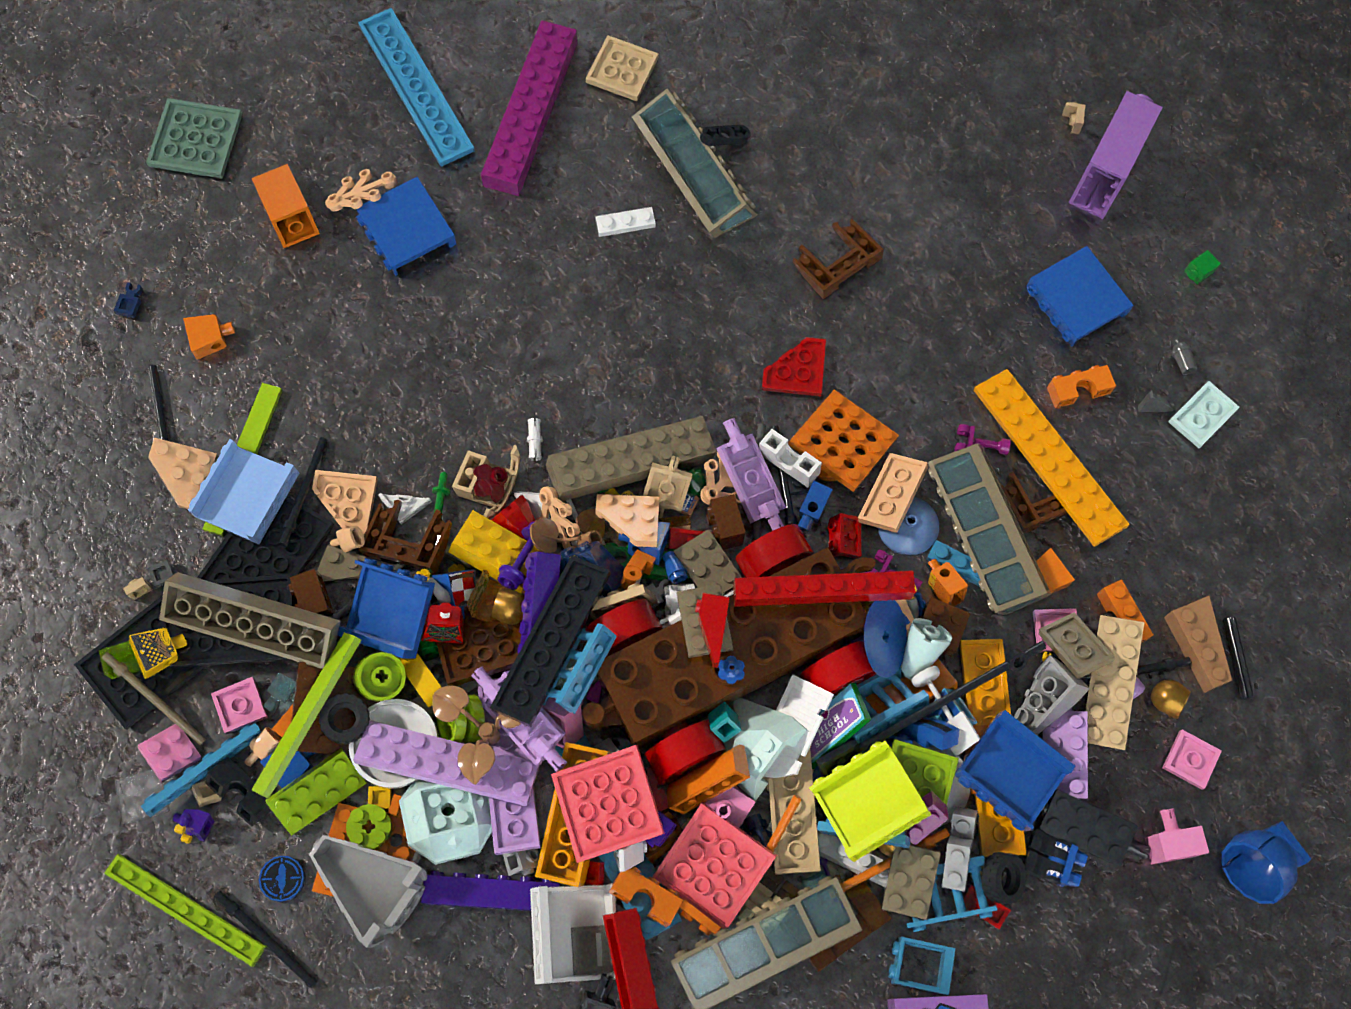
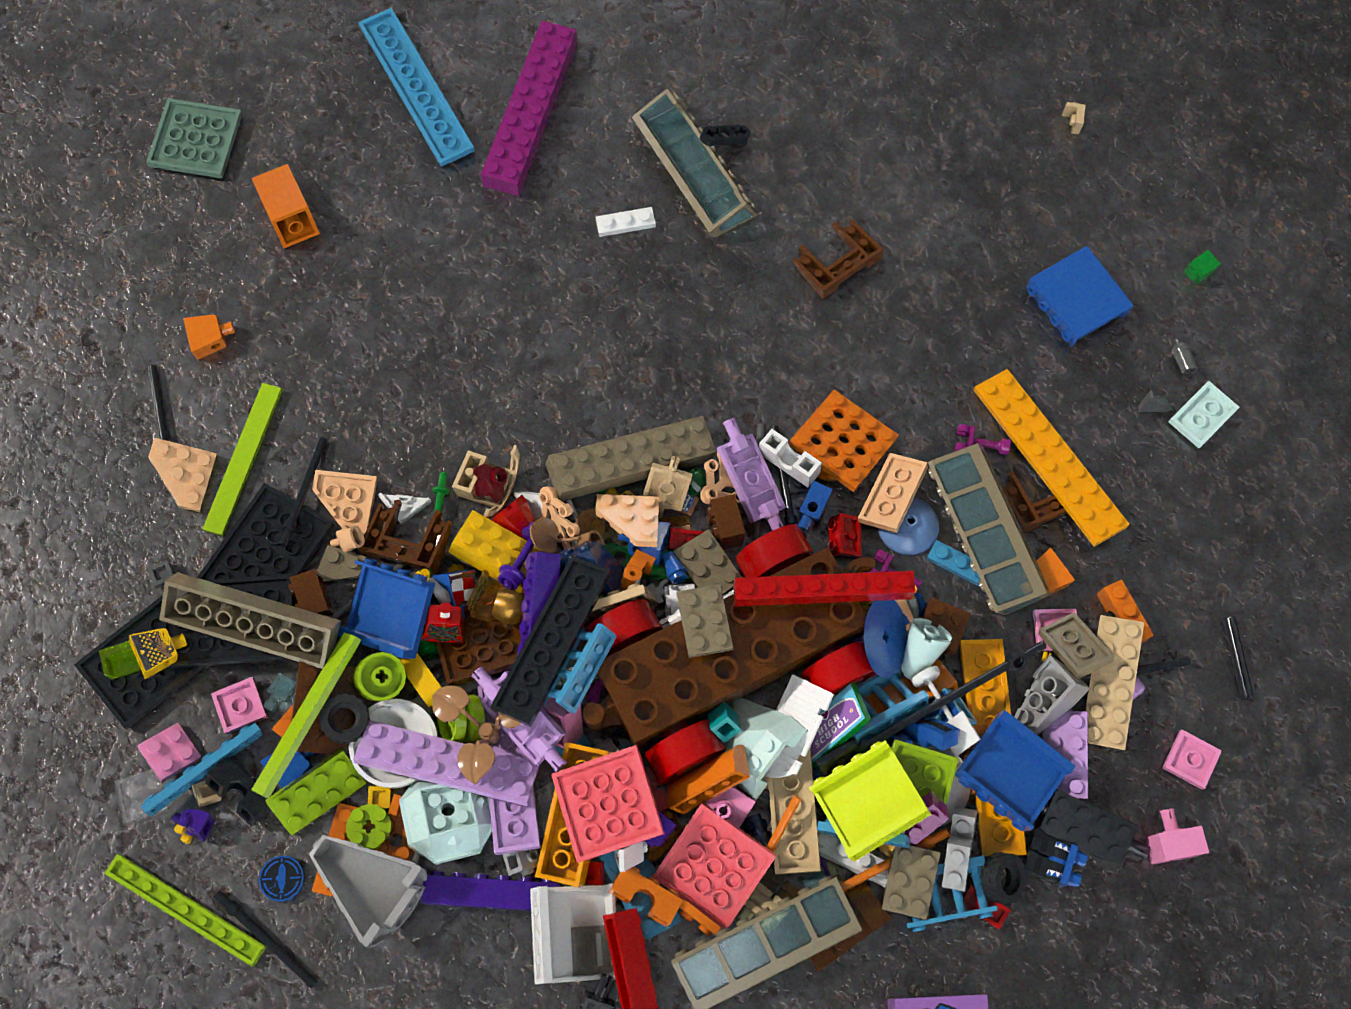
(121, 669): dark tan bar -> none
(128, 304): dark blue plate -> none
(137, 588): tan plate -> none
(243, 492): light blue panel -> none
(262, 745): light nougat piece -> none
(337, 201): light nougat plant -> none
(404, 224): blue panel -> none
(534, 439): white pin -> none
(622, 68): tan plate -> none
(712, 620): red slope -> none
(728, 674): blue plant -> none
(798, 369): red plate -> none
(945, 967): dark azure window -> none
(946, 583): orange torso -> none
(1096, 380): orange arch -> none
(1116, 154): medium lavender brick -> none
(1170, 697): pearl gold helmet -> none
(1200, 640): medium nougat wedge -> none
(1264, 863): blue plate -> none

